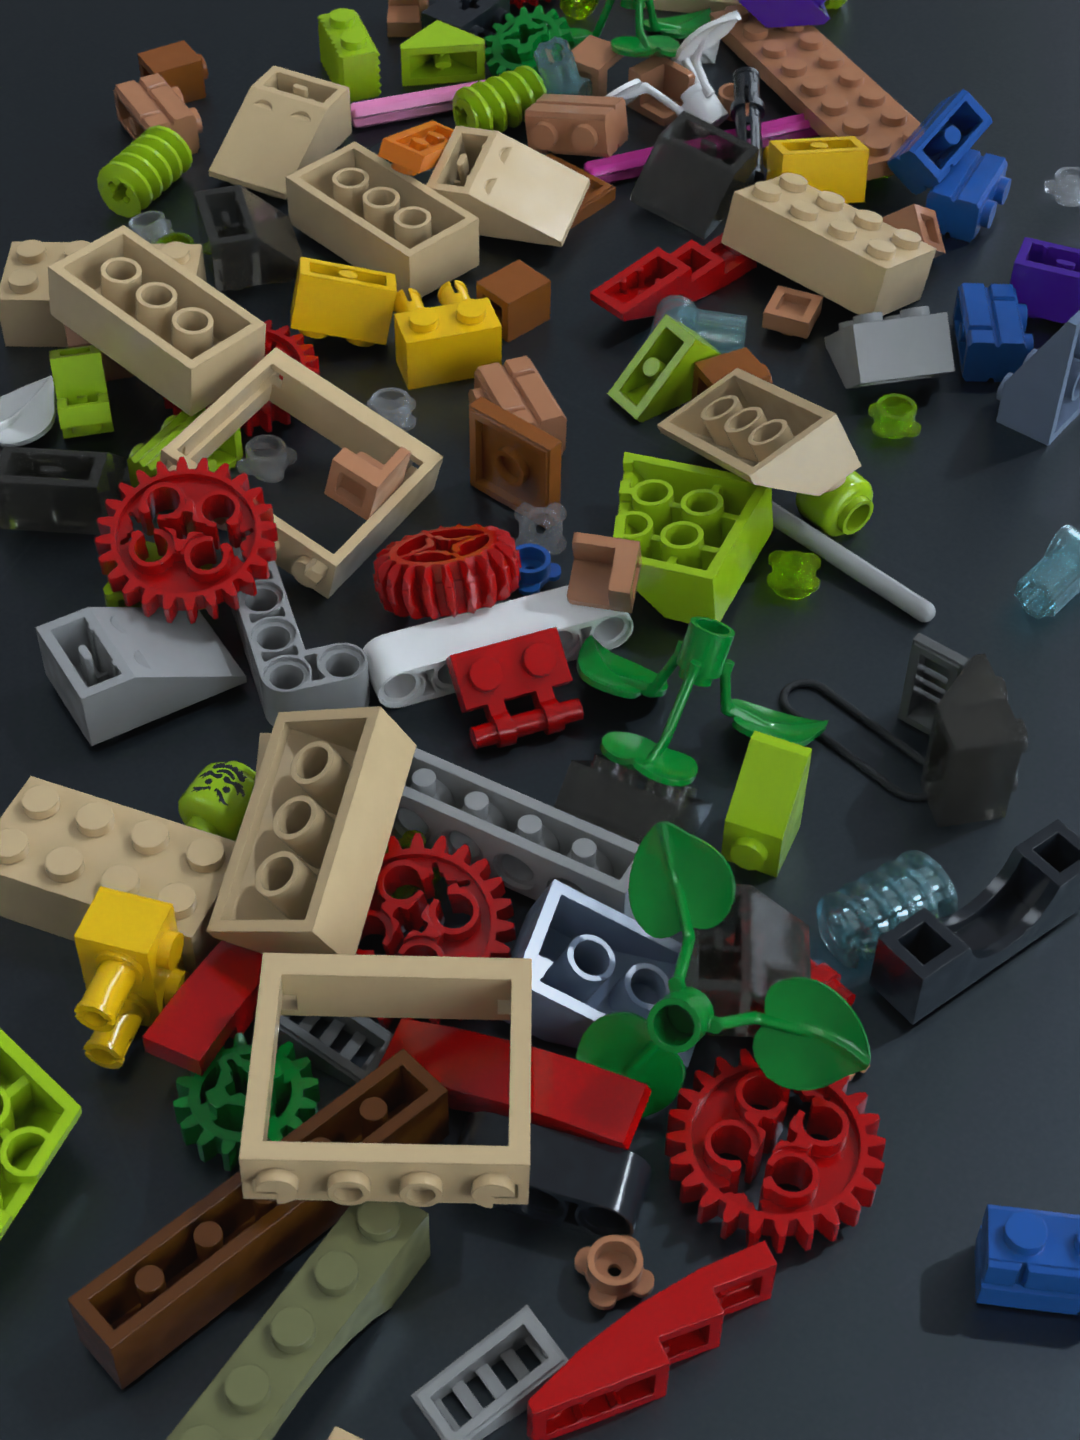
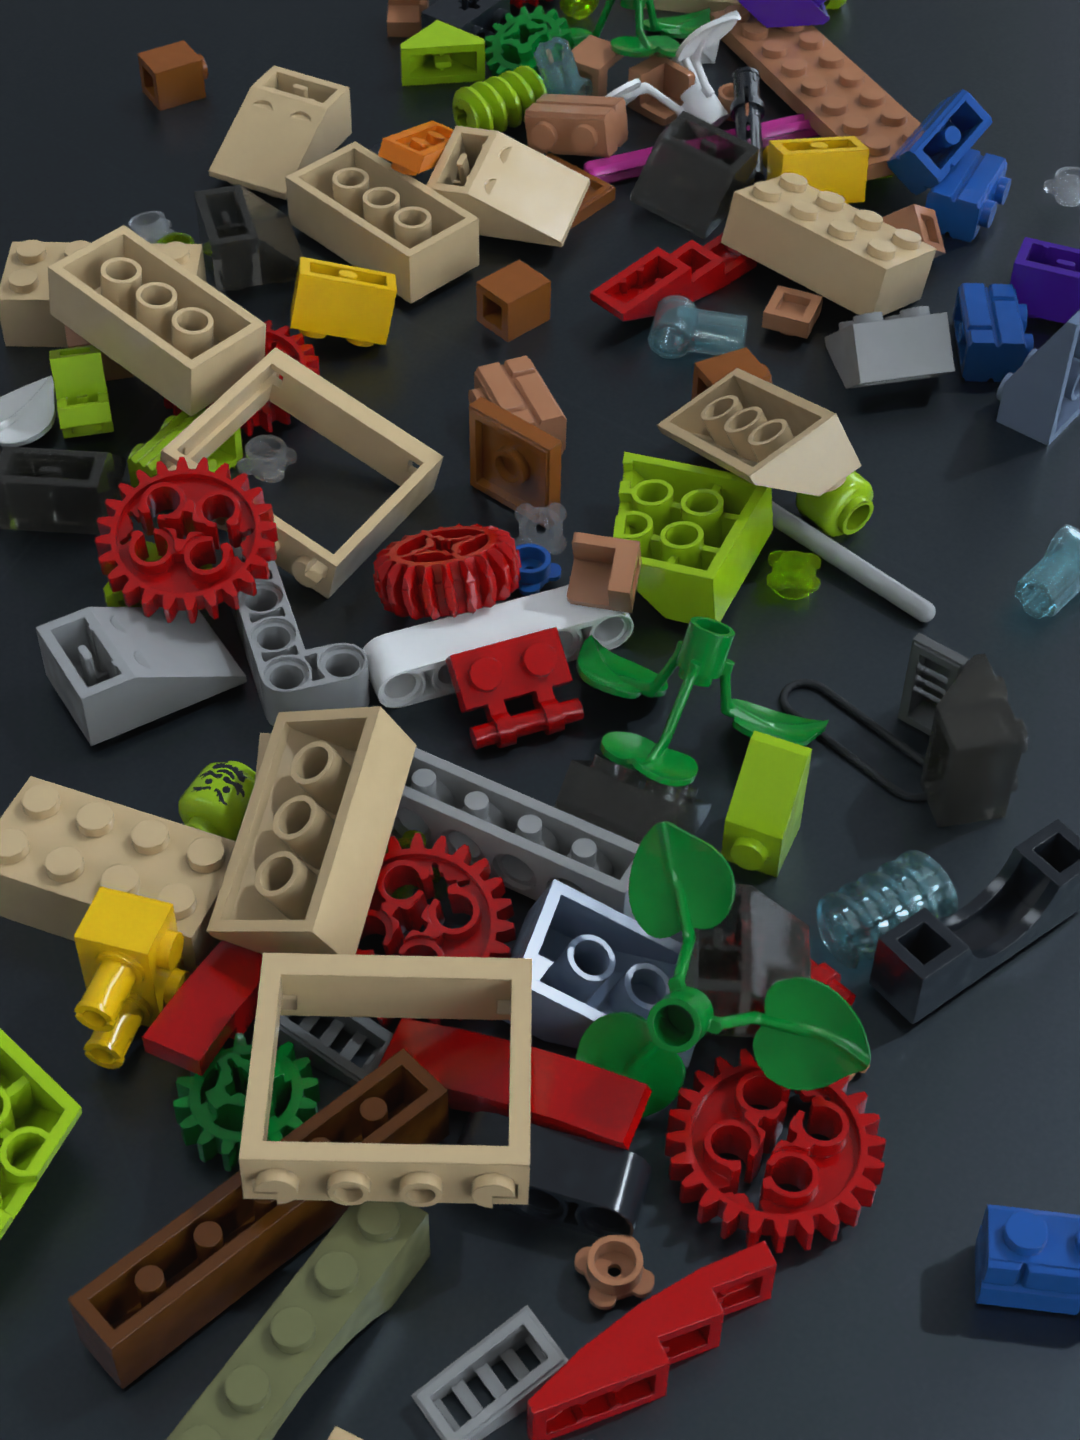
(143, 170): lime piece -> none
(153, 104): nougat brick -> none
(349, 53): lime brick -> none
(364, 482): nougat panel -> none
(394, 406): clear plate -> none
(404, 106): bright pink axle -> none
(444, 340): yellow brick -> none
(661, 371): lime slope -> none
(894, 417): clear neon green plate -> none

